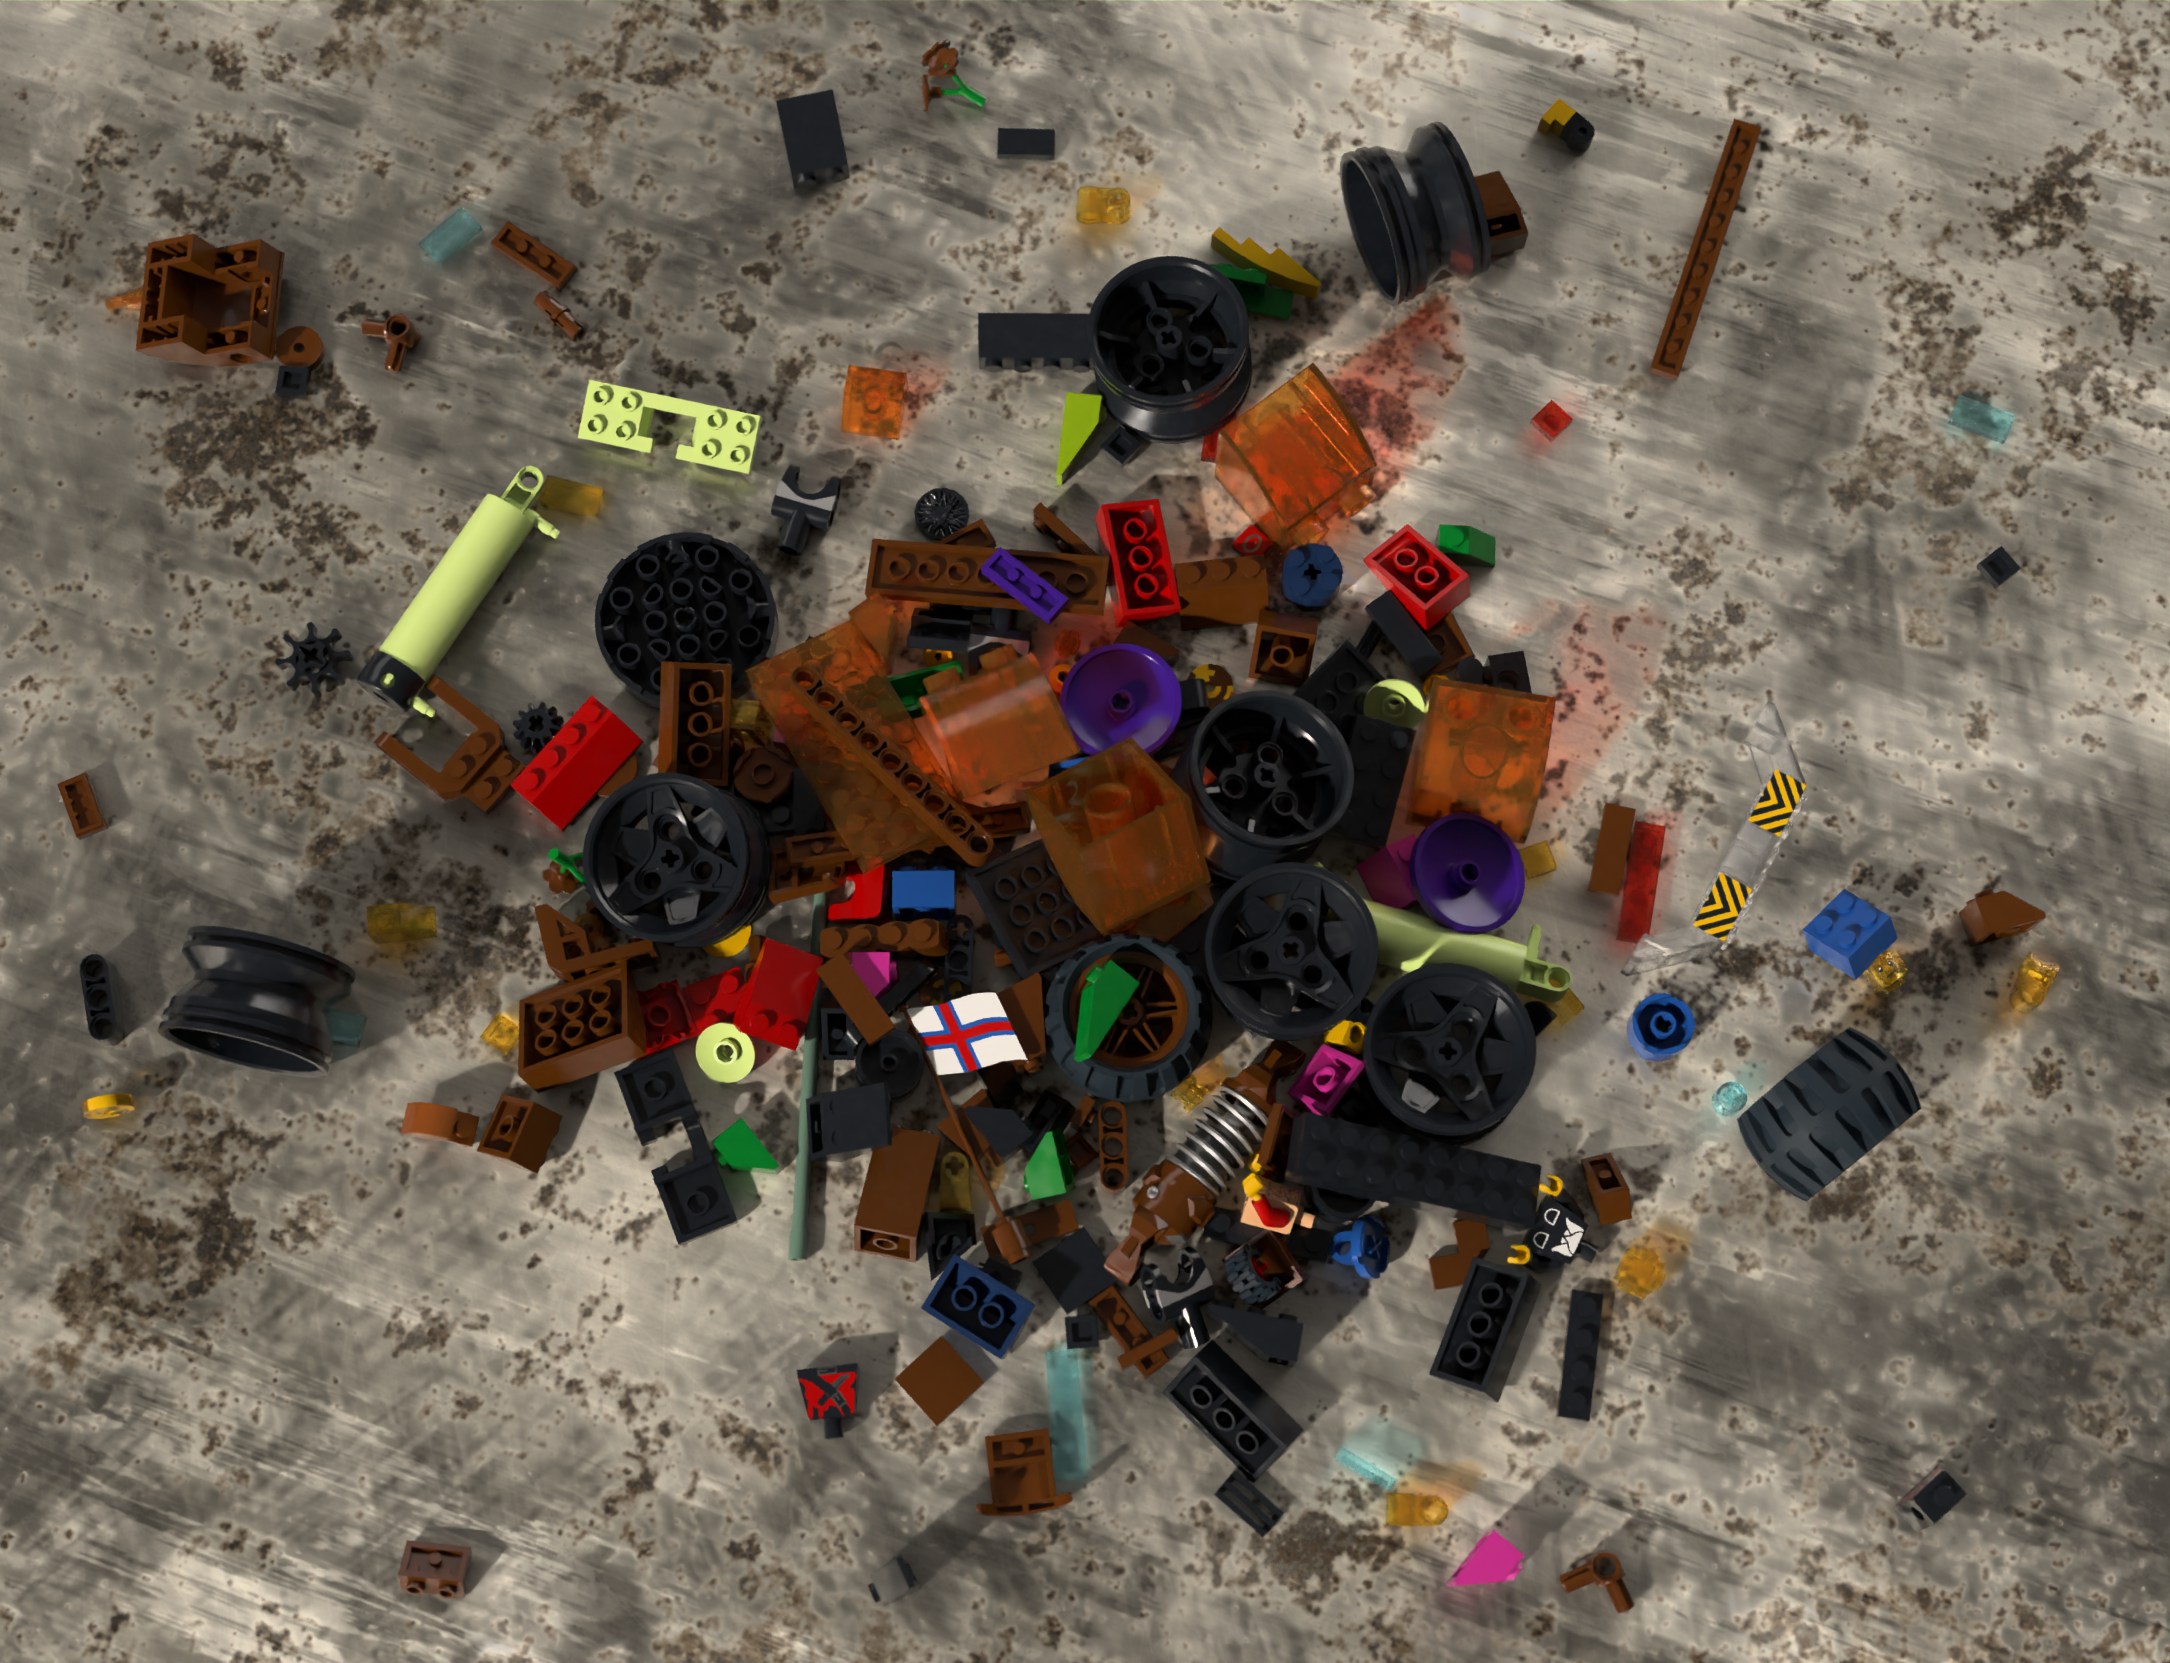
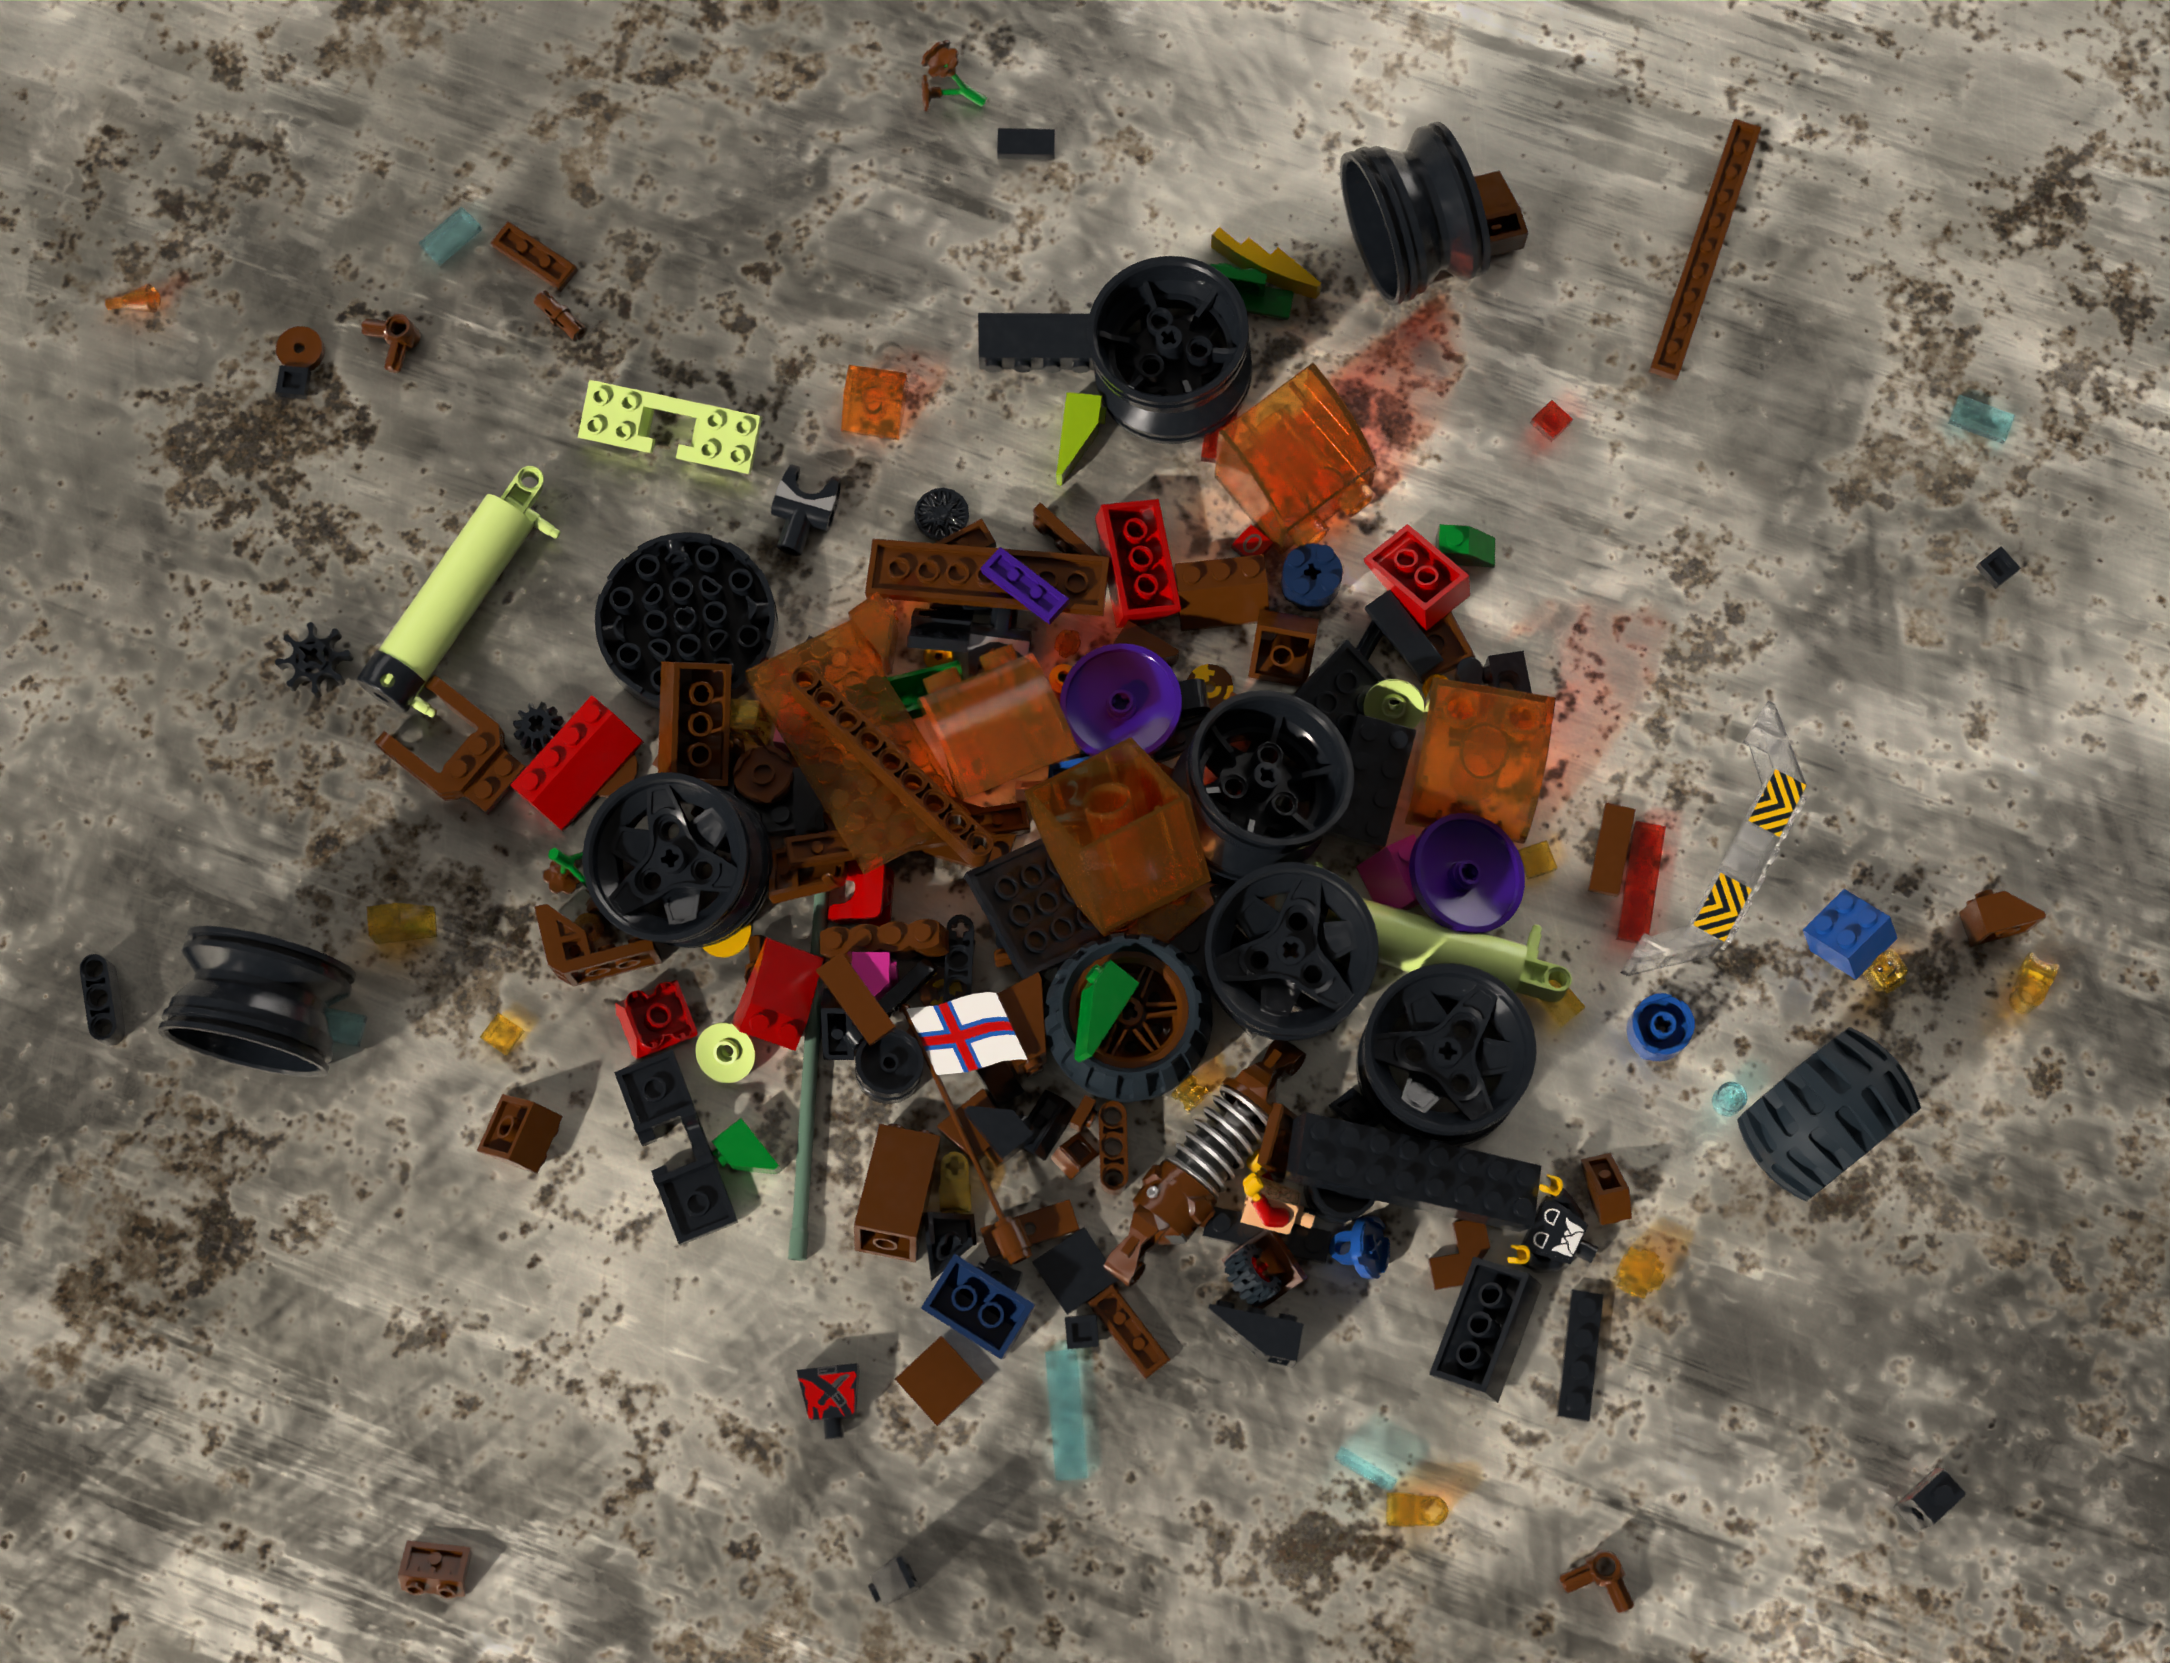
(82, 806): reddish brown plate -> none
(108, 1106): piece -> none
(210, 302): reddish brown slope -> none
(439, 1123): dark orange brick -> none
(572, 496): clear yellow tile -> none
(580, 1028): reddish brown slope -> none
(715, 998): red plate -> none
(813, 139): black slope -> none
(849, 1122): black slope -> none
(924, 894): blue brick -> none
(1021, 1475): reddish brown piece -> none
(1049, 1167): green slope -> none
(1099, 205): clear yellow piece -> none
(1120, 447): black plate -> none
(1147, 1349): reddish brown tile -> none
(1182, 1298): black connector -> none
(1232, 1410): black slope -> none
(1257, 1494): black tile -> none
(1325, 1081): dark pink slope -> none
(1349, 1034): yellow leg -> none
(1488, 1562): dark pink slope -> none
(1540, 1015): black tile -> none
(1567, 125): leg -> none

